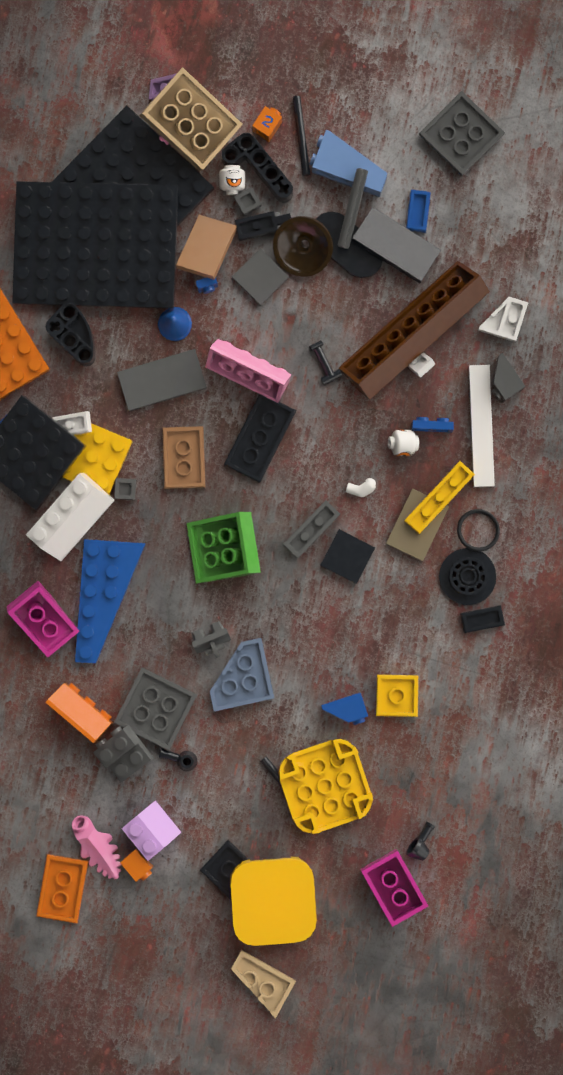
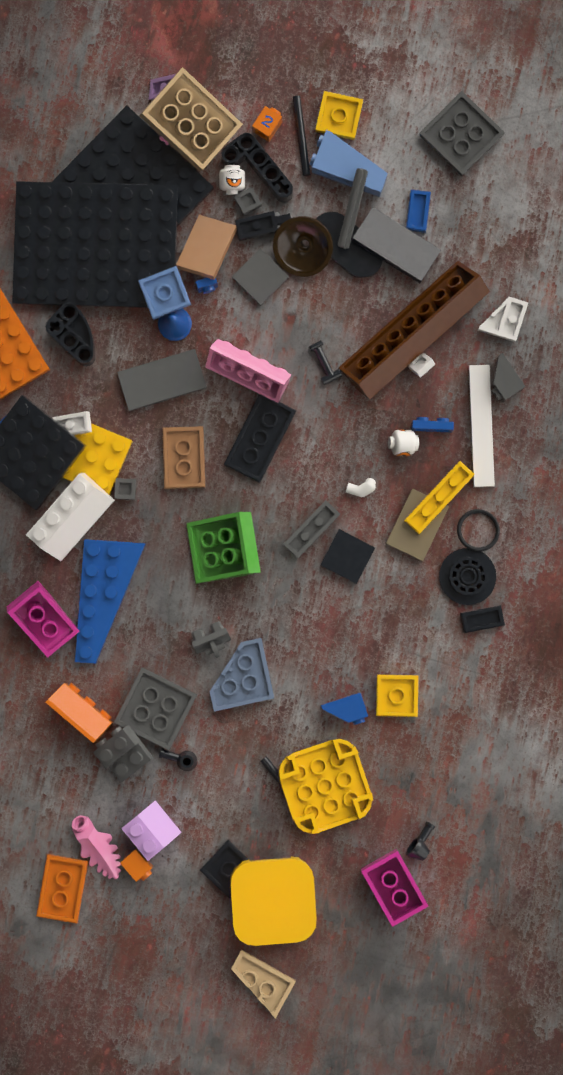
(164, 292): none -> medium blue tile
(339, 115): none -> yellow plate

